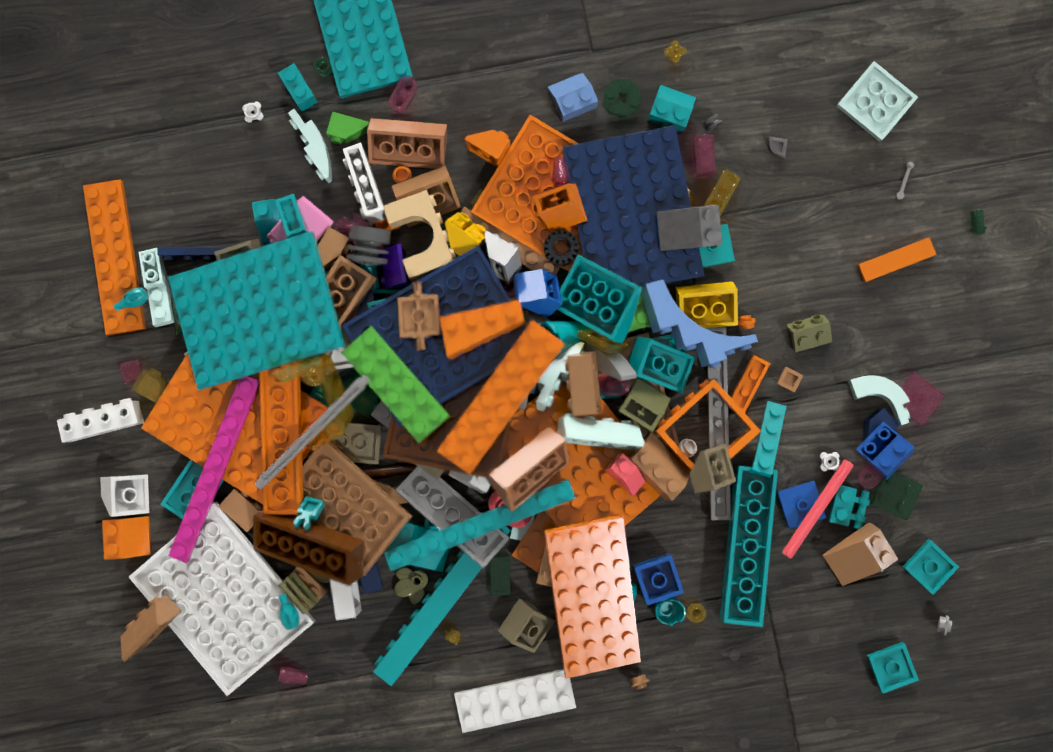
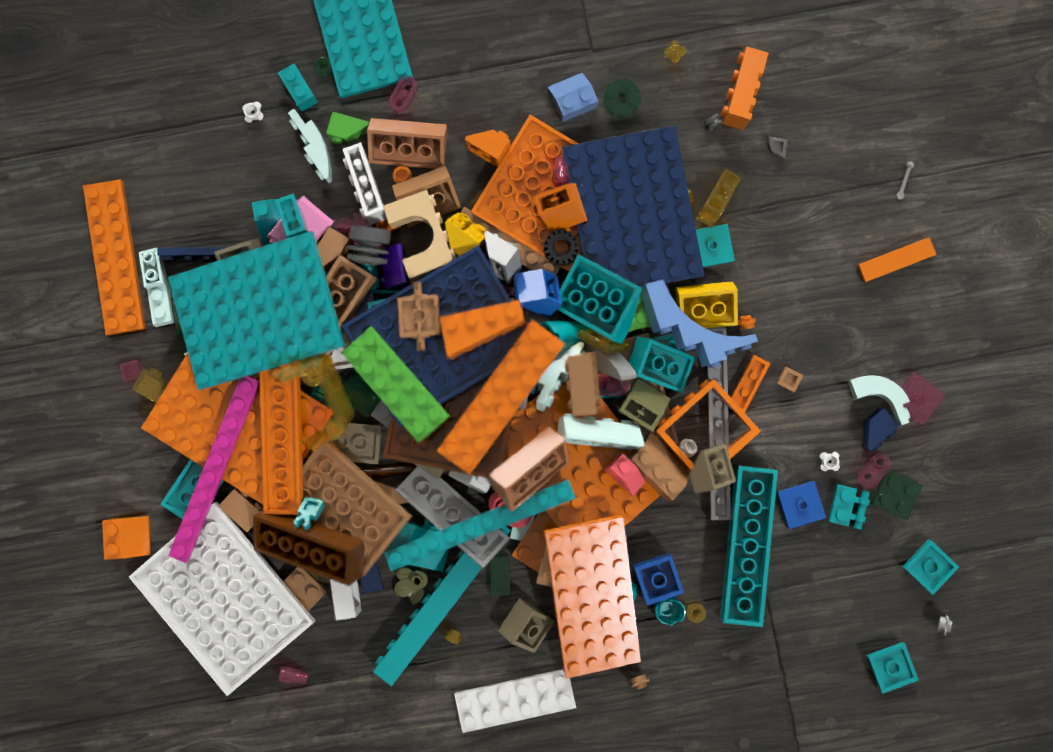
(100, 421): white brick -> none
(125, 494): white slope -> none
(133, 298): teal piece -> none
(148, 625): medium nougat slope -> none
(287, 614): teal piece -> none
(303, 587): olive tile -> none
(313, 430): light grey piece -> none
(671, 108): teal slope -> none
(689, 228): flat silver slope -> none
(703, 156): clear pink brick -> none
(745, 87): none -> orange wedge
(768, 439): teal plate -> none
(810, 332): olive bracket -> none
(817, 509): coral axle -> none
(860, 555): medium nougat slope -> none
(877, 101): light aqua plate -> none
(885, 450): blue slope -> none
(977, 222): clear green pin -> none

